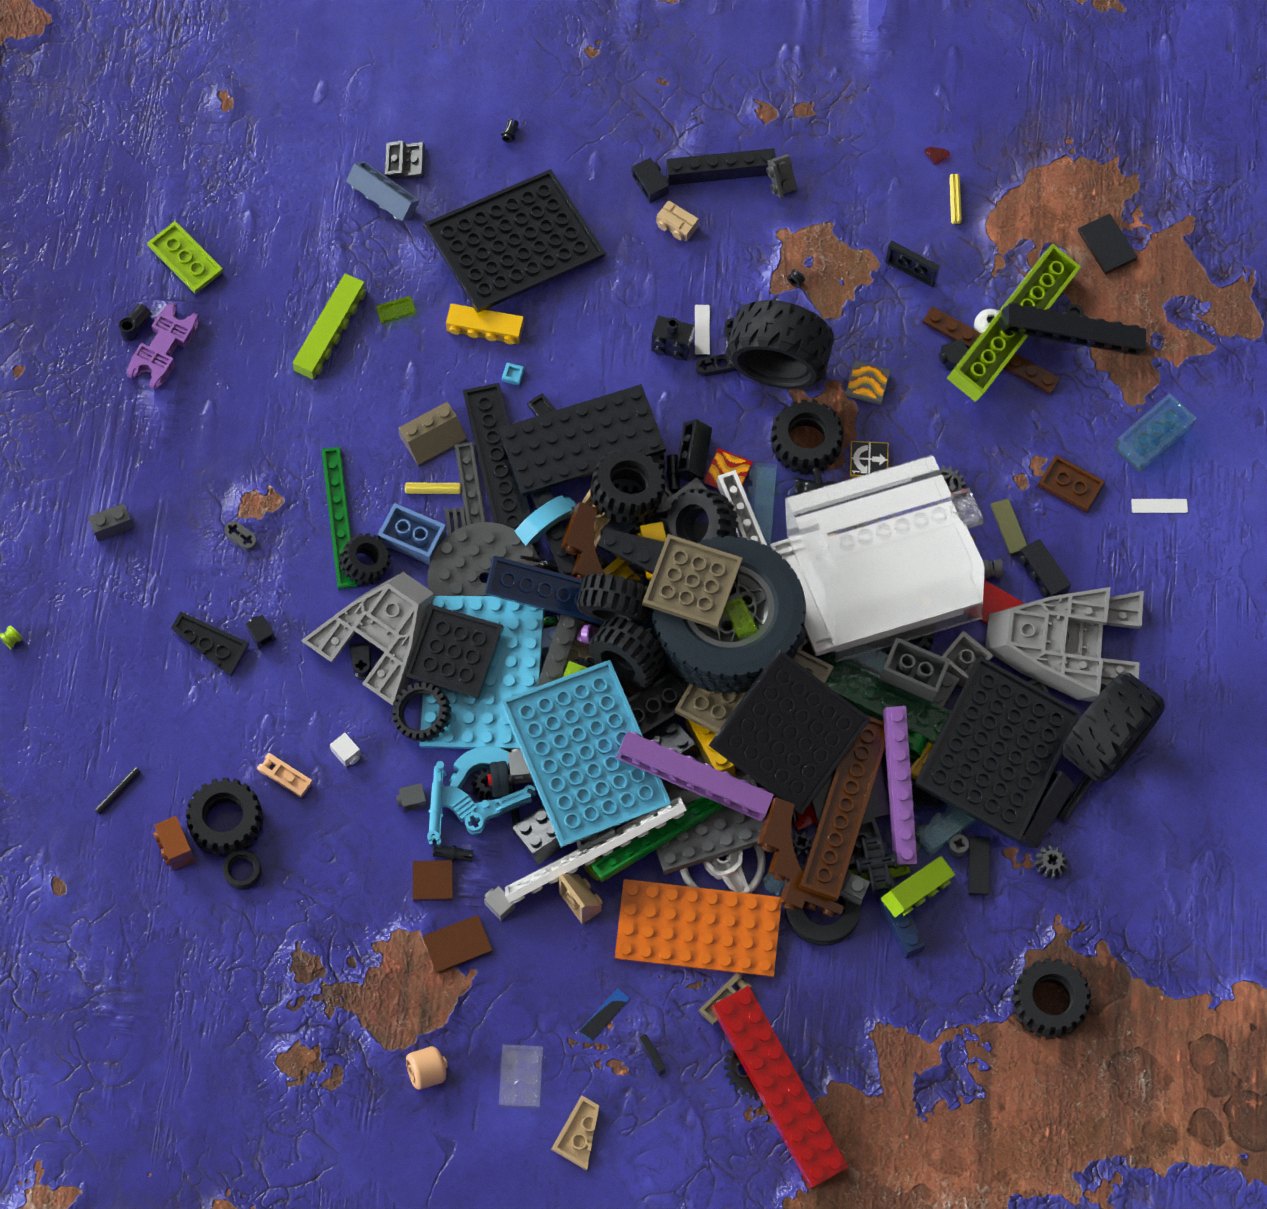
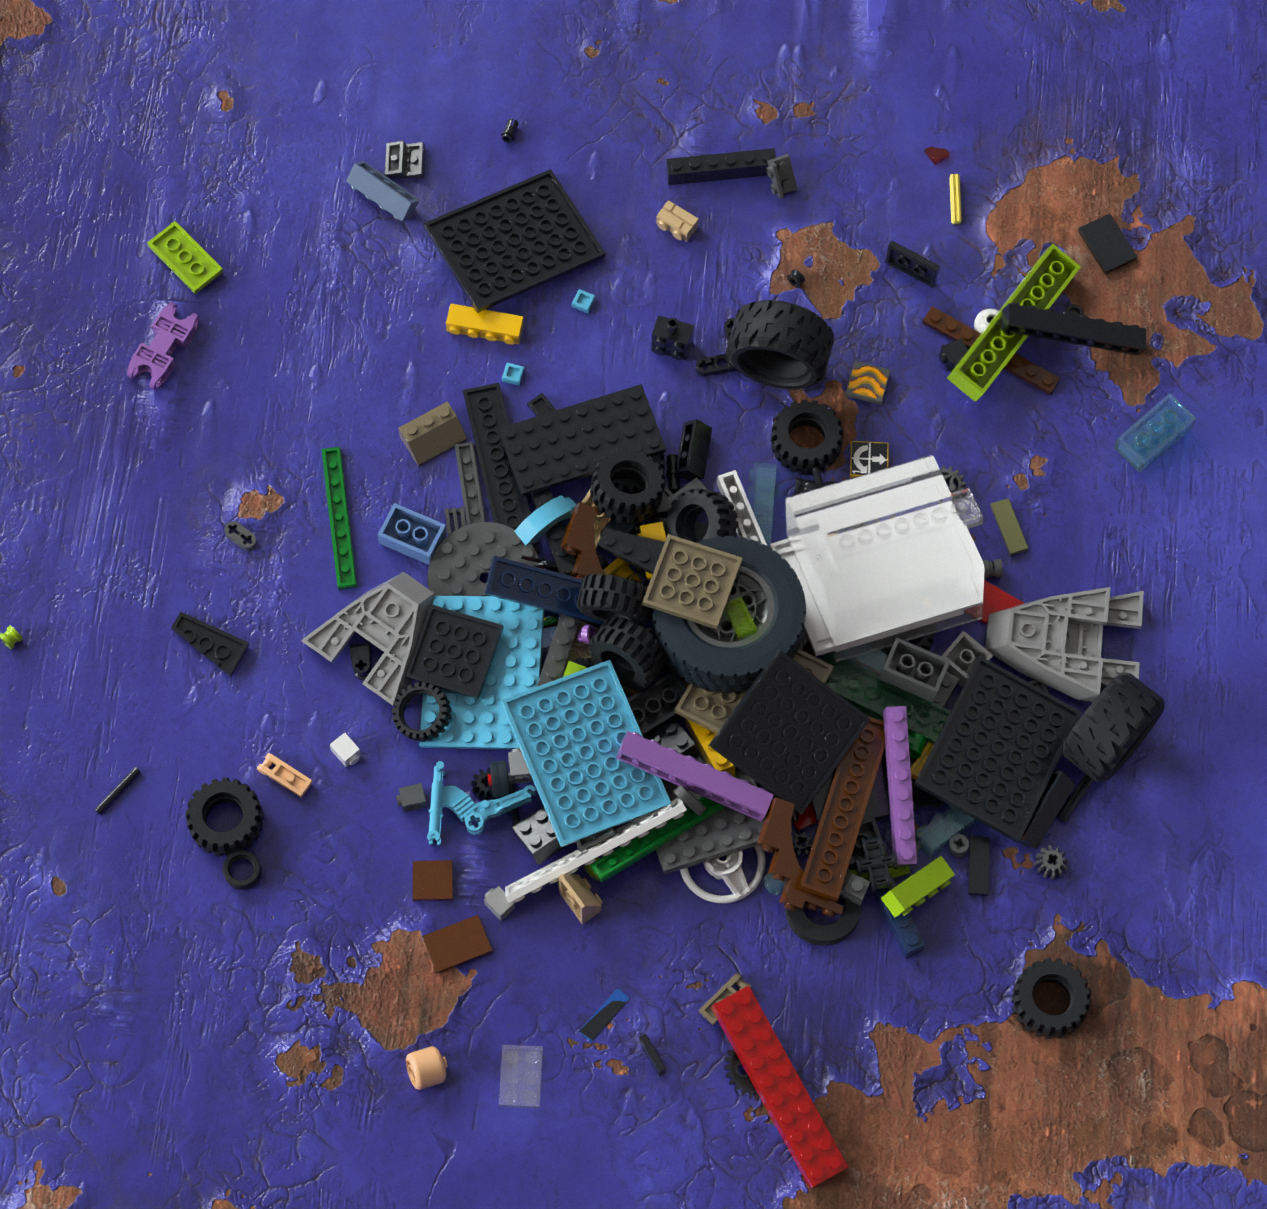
(110, 522): dark grey brick -> none
(134, 321): black piece -> none
(174, 843): dark orange brick -> none
(260, 631): black brick -> none
(329, 326): lime brick -> none
(355, 569): black tyre -> none
(395, 309): clear neon green tile -> none
(432, 488): light yellow axle -> none
(453, 853): black pin -> none
(475, 760): medium azure arch -> none
(577, 1134): tan wing -> none
(583, 301): none -> medium azure tile
(650, 180): black brick -> none
(690, 800): none -> dark grey beam
(698, 928): orange plate -> none
(702, 329): white sticker -> none
(726, 462): slope -> none
(1043, 569): black brick -> none
(1071, 483): reddish brown tile -> none
(1159, 506): white sticker -> none

